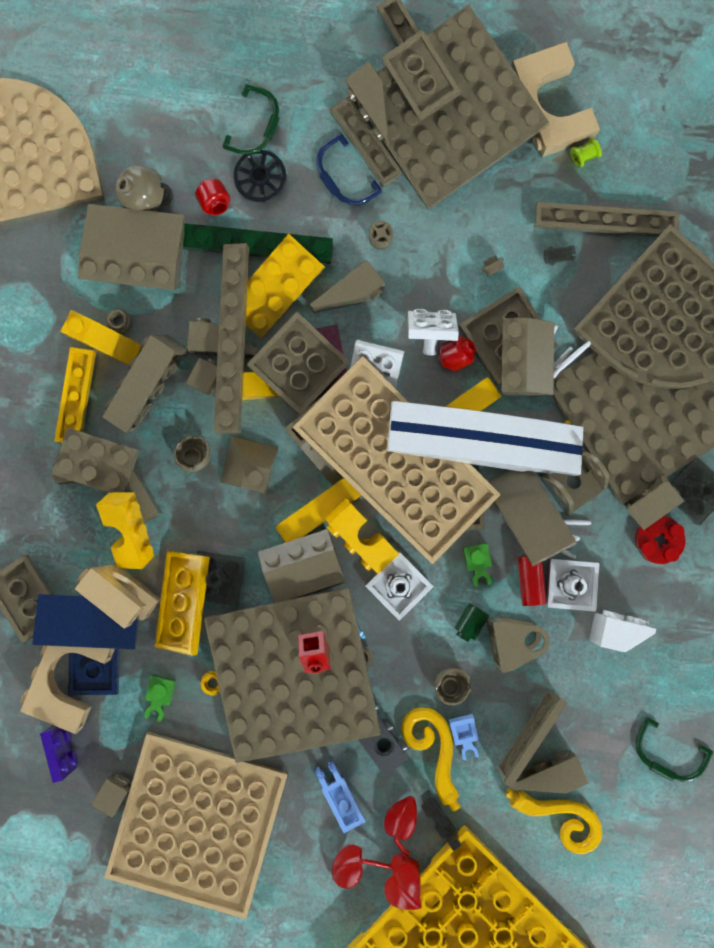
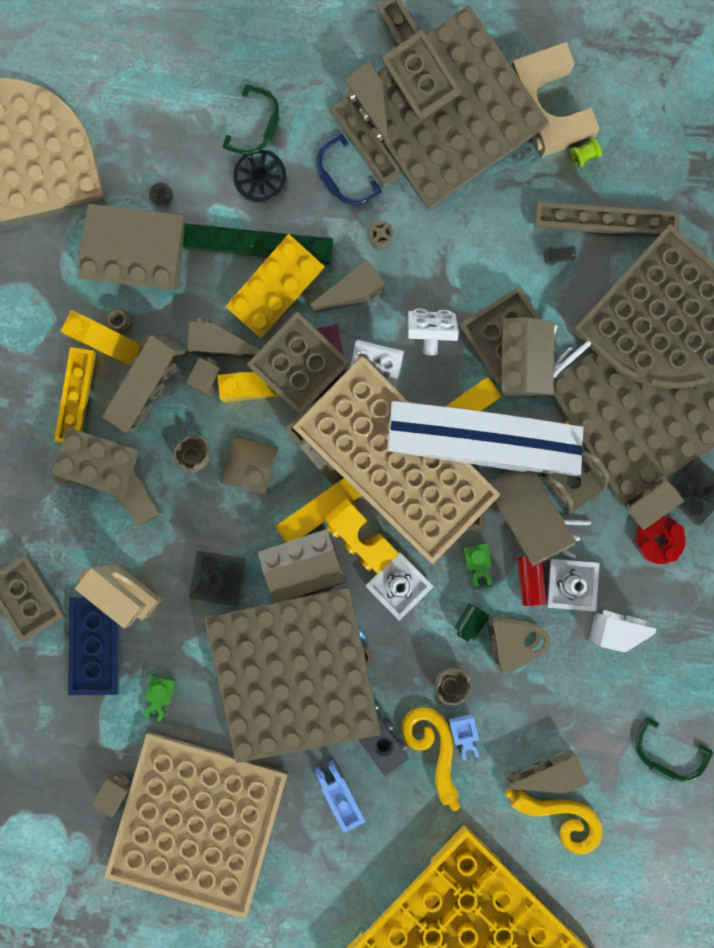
(44, 697): tan arch -> none
(59, 752): dark purple plate -> none
(79, 623): dark blue tile -> none
(124, 513): yellow arch -> none
(139, 188): dark tan cylinder -> none
(182, 602): yellow tile -> none
(205, 686): yellow plate -> none
(212, 197): red head -> none
(231, 339): dark tan plate -> none
(314, 652): red brick -> none
(402, 888): red plant -> none
(443, 823): clear smoke wing -> none
(457, 354): red head -> none
(493, 265): dark tan plate -> none
(531, 737): dark tan tile -> none

